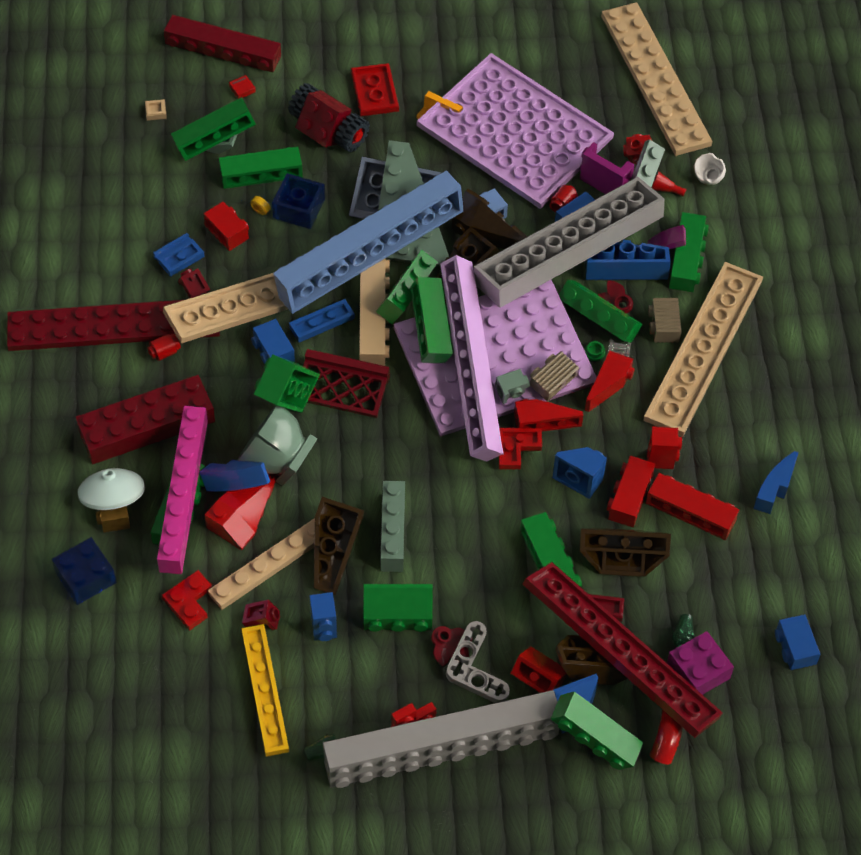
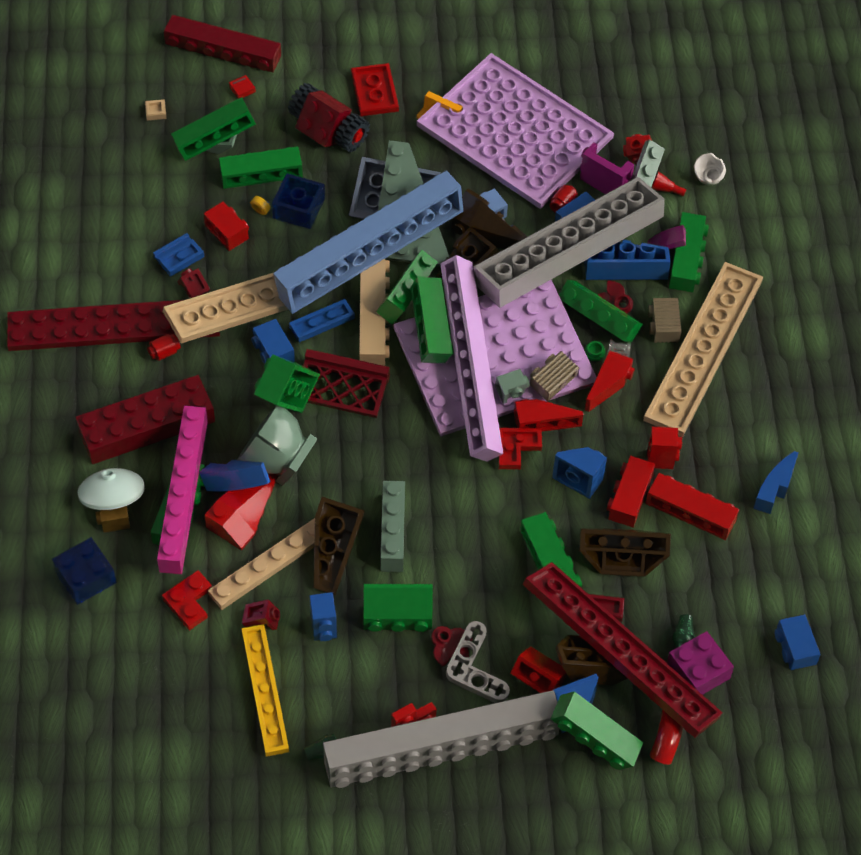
(656, 79): tan plate -> none

